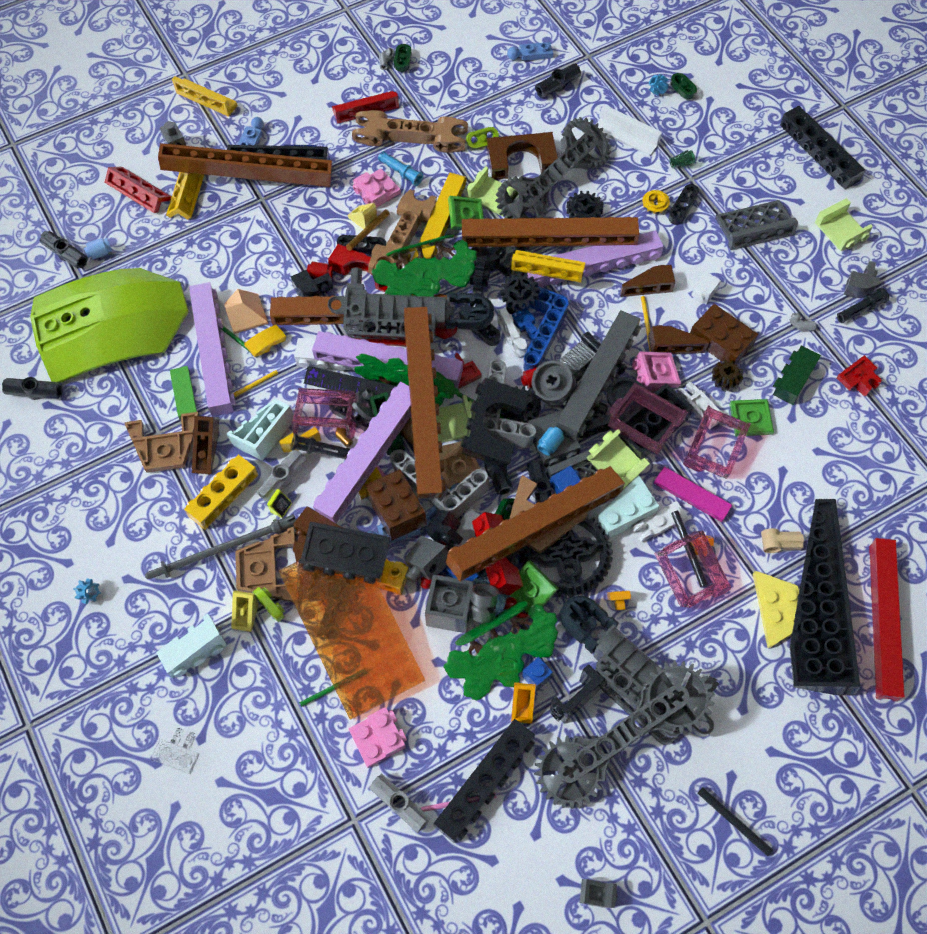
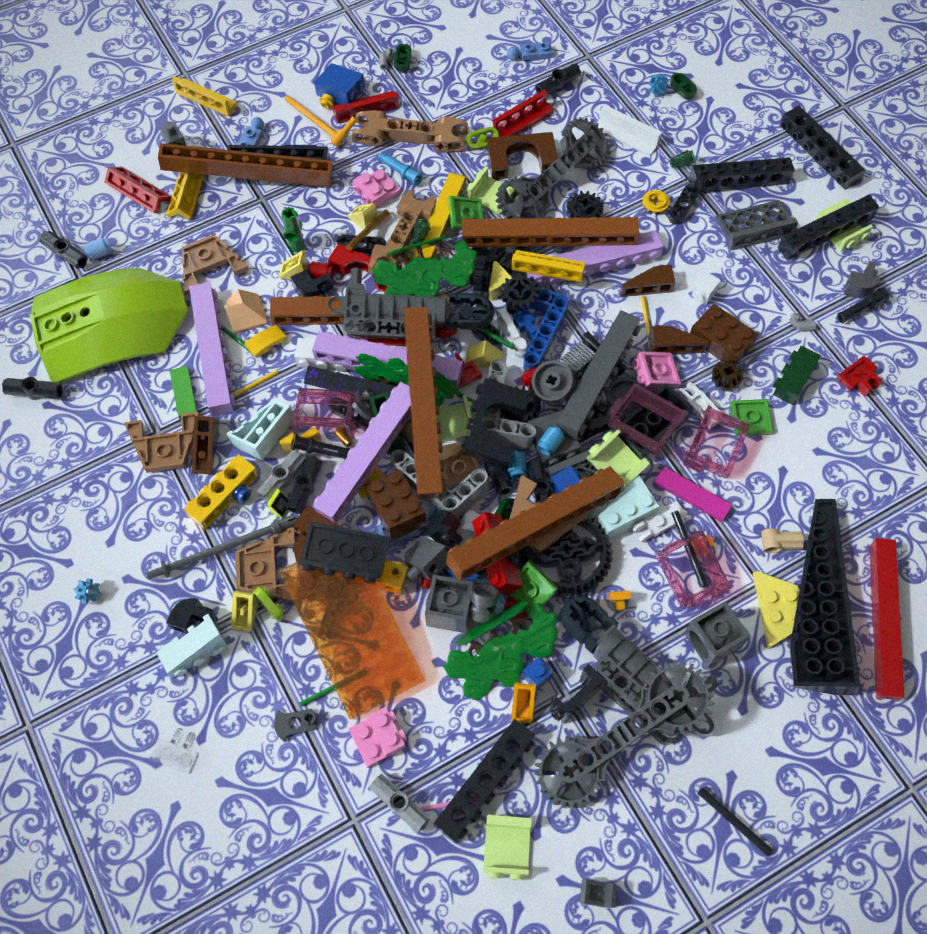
(186, 613): none -> black brick
(207, 255): none -> medium nougat wing
(242, 494): none -> blue bush
(282, 723): none -> dark grey piece
(292, 229): none -> green piece
(293, 265): none -> light yellow slope
(301, 494): none -> black piece
(326, 101): none -> yellow plate
(337, 136): none -> light orange bar
(340, 84): none -> blue brick
(420, 231): none -> clear green cone
(483, 354): none -> light yellow slope
(497, 279): none -> light yellow slope
(507, 847): none -> yellowish green panel
(509, 345): none -> green axle
(517, 465): none -> dark azure brick
(523, 118): none -> red fence
(716, 634): none -> dark grey brick
(741, 174): none -> black brick
(828, 227): none -> black brick

